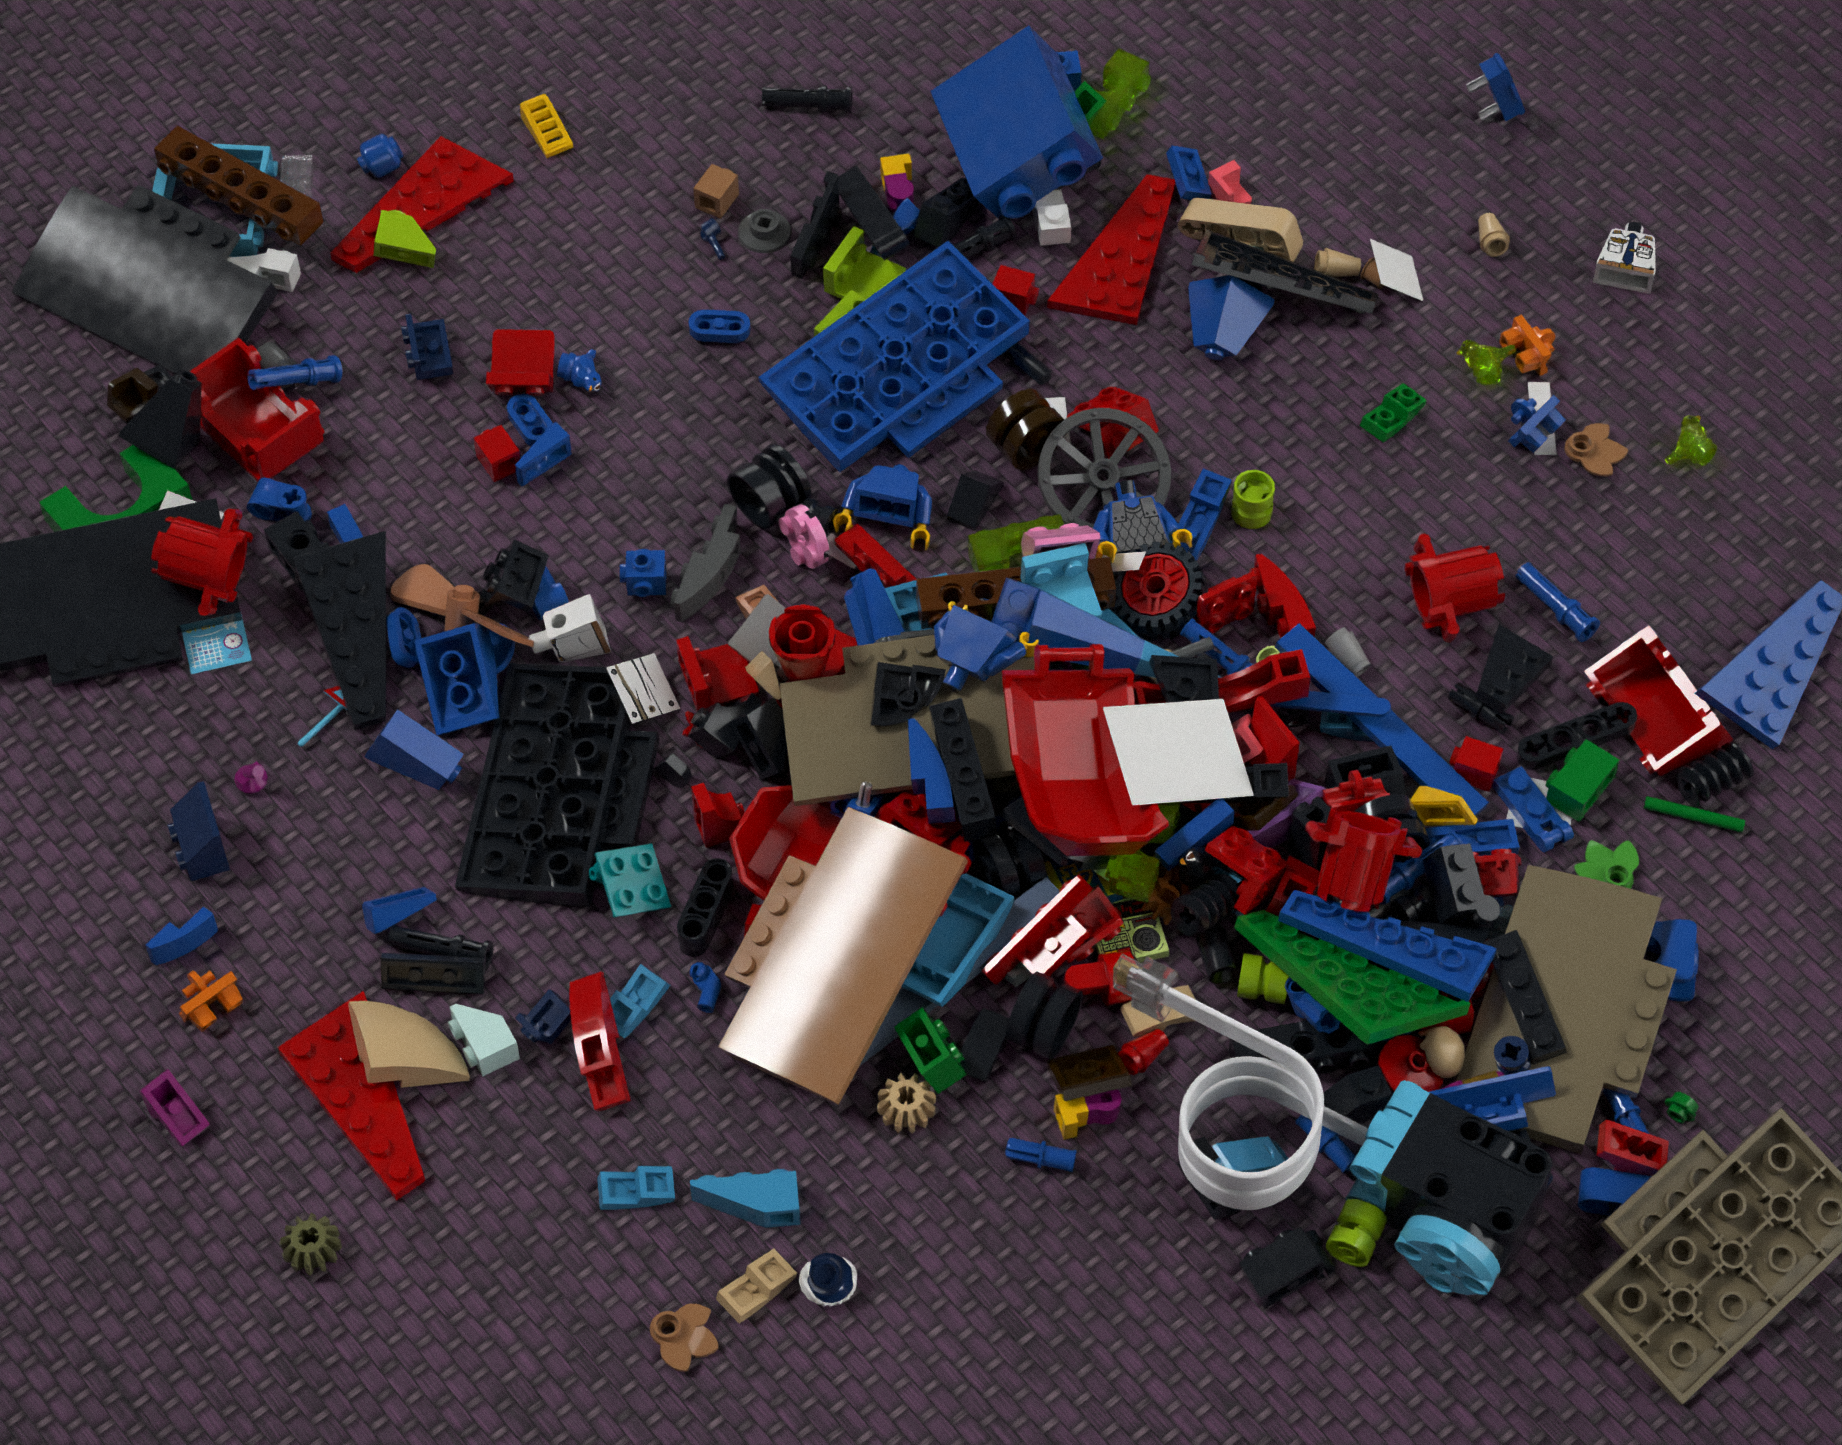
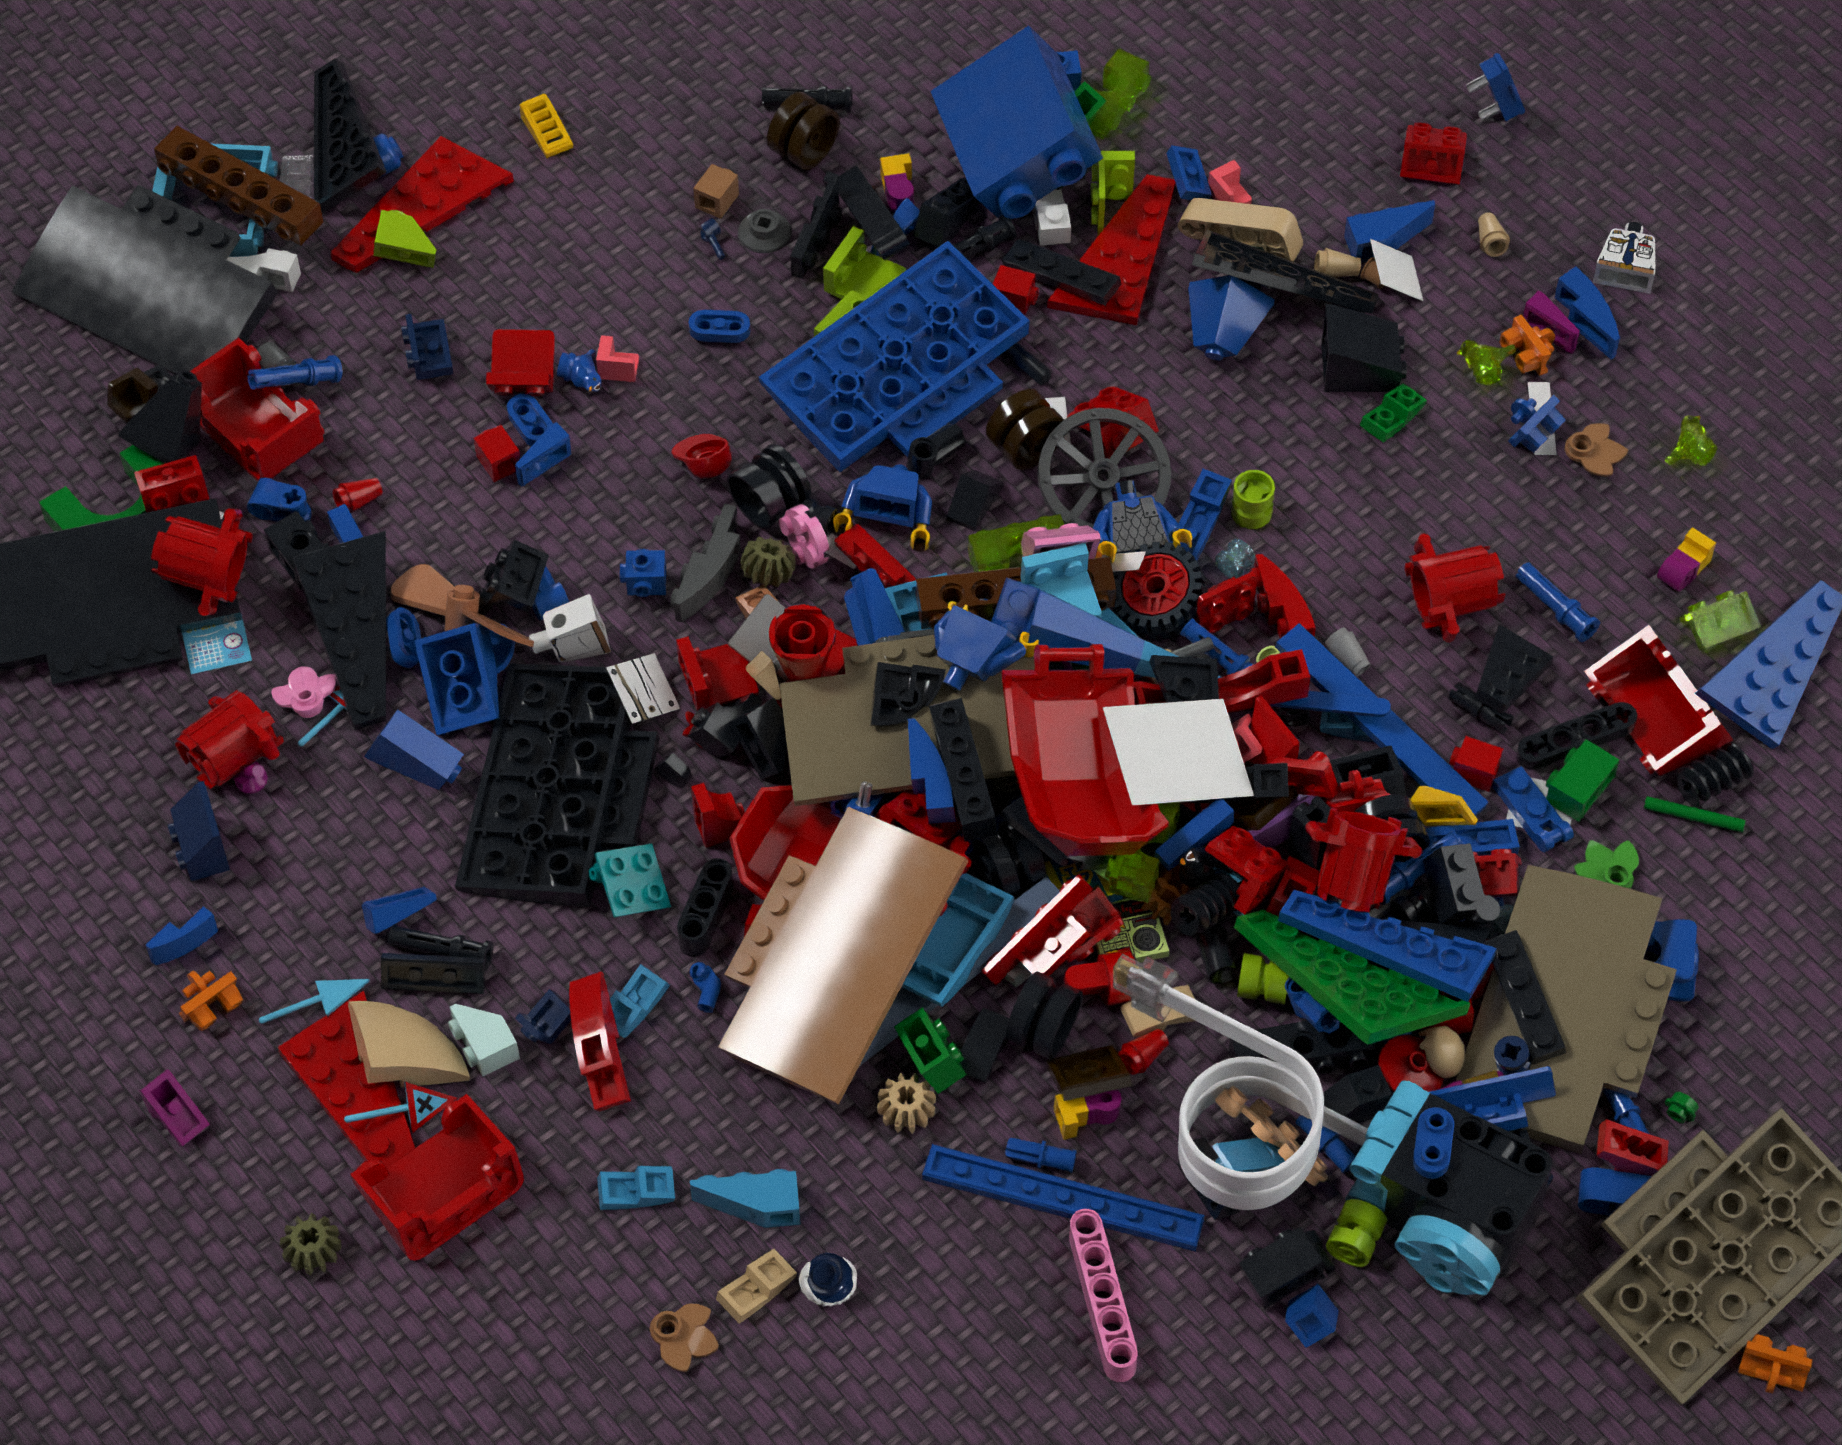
(172, 484): none -> red bracket
(228, 739): none -> red container
(304, 691): none -> bright pink plate
(331, 993): none -> medium azure piece
(343, 143): none -> black wing
(357, 493): none -> red cone
(421, 1106): none -> piece
(442, 1181): none -> red windscreen
(615, 365): none -> coral panel
(704, 455): none -> red cap
(768, 561): none -> olive gear
(803, 130): none -> dark brown wheel
(934, 449): none -> black piece
(1062, 1197): none -> blue tile
(1063, 272): none -> black plate
(1103, 1310): none -> bright pink beam
(1114, 181): none -> lime bracket
(1235, 558): none -> clear light blue wheel
(1284, 1137): none -> light nougat plant
(1311, 1315): none -> blue panel
(1312, 775): none -> red tile
(1360, 352): none -> black slope
(1388, 226): none -> blue slope
(1433, 153): none -> red bracket
(1434, 1140): none -> blue plate
(1545, 314): none -> magenta slope
(1588, 311): none -> blue slope
(1687, 560): none -> leg
(1722, 620): none -> clear neon green bracket
(1775, 1366): none -> orange hips

